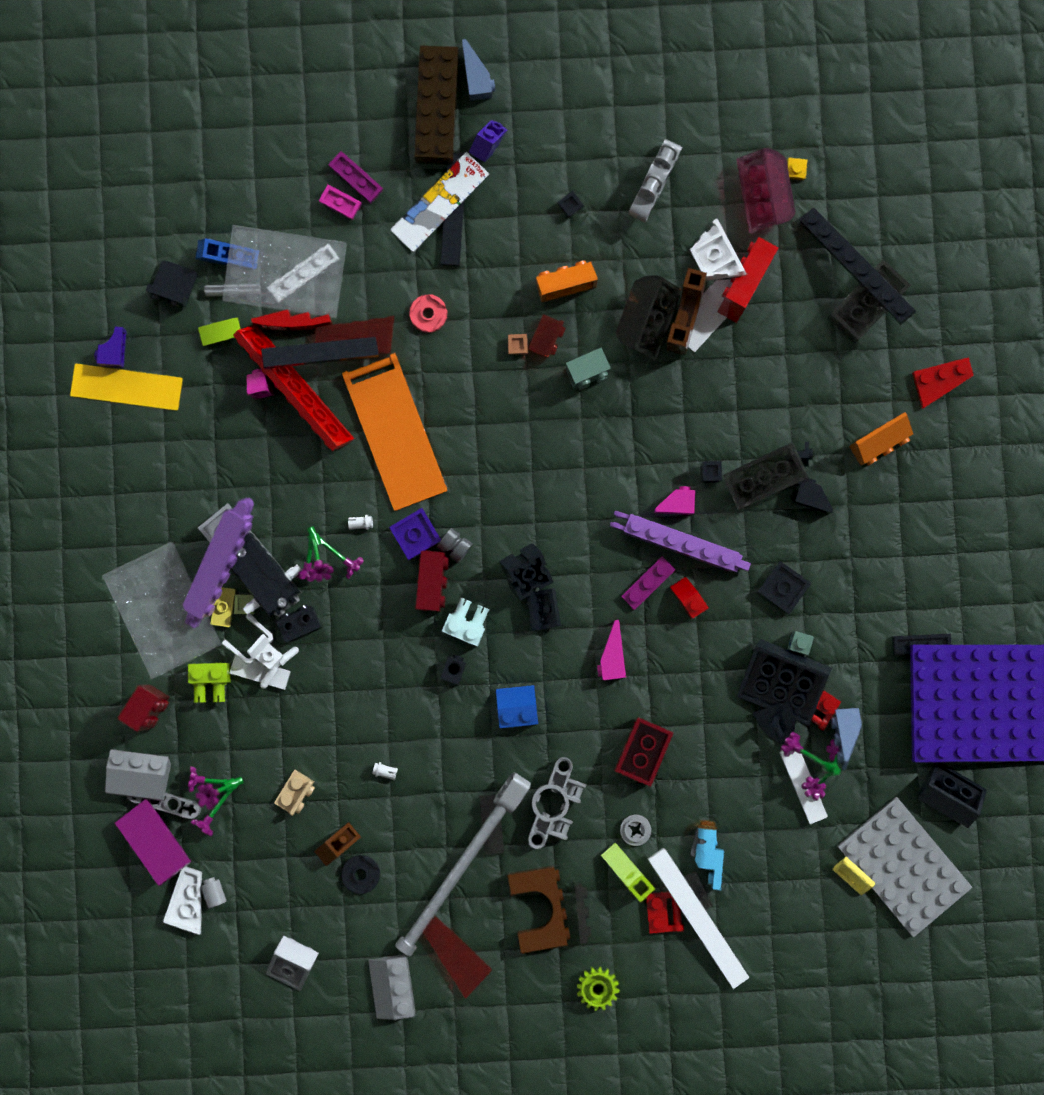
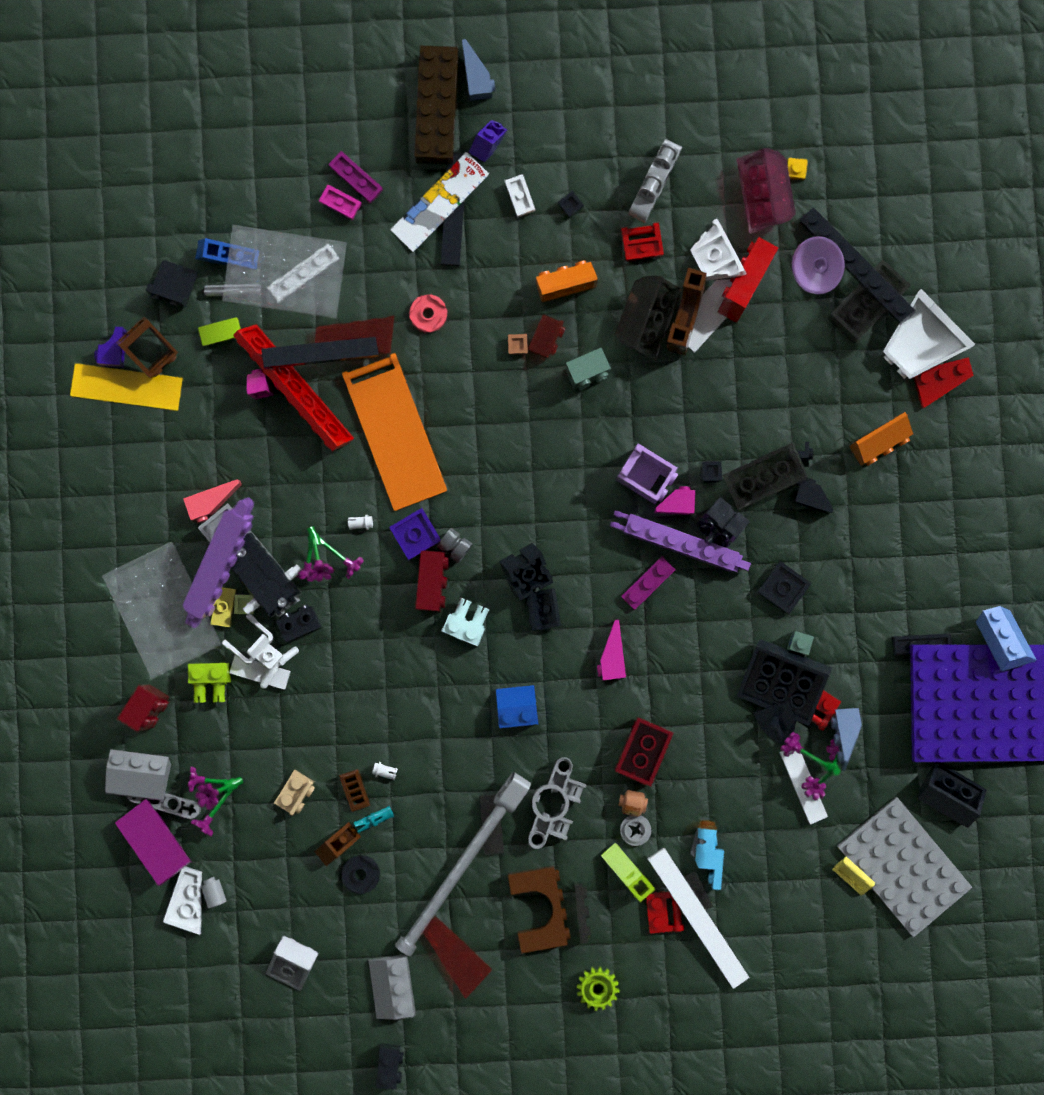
(132, 334): none -> reddish brown window
(208, 502): none -> coral slope
(284, 321): red slope -> none
(343, 777): none -> reddish brown slope
(374, 819): none -> teal pin
(388, 1066): none -> black brick
(446, 675): black brick -> none
(520, 195): none -> white plate
(633, 803): none -> nougat head
(642, 472): none -> lavender container
(644, 247): none -> red plate
(689, 597): red slope -> none
(722, 524): none -> black brick
(818, 265): none -> lavender hat
(925, 339): none -> white cone
(1004, 638): none -> medium blue slope

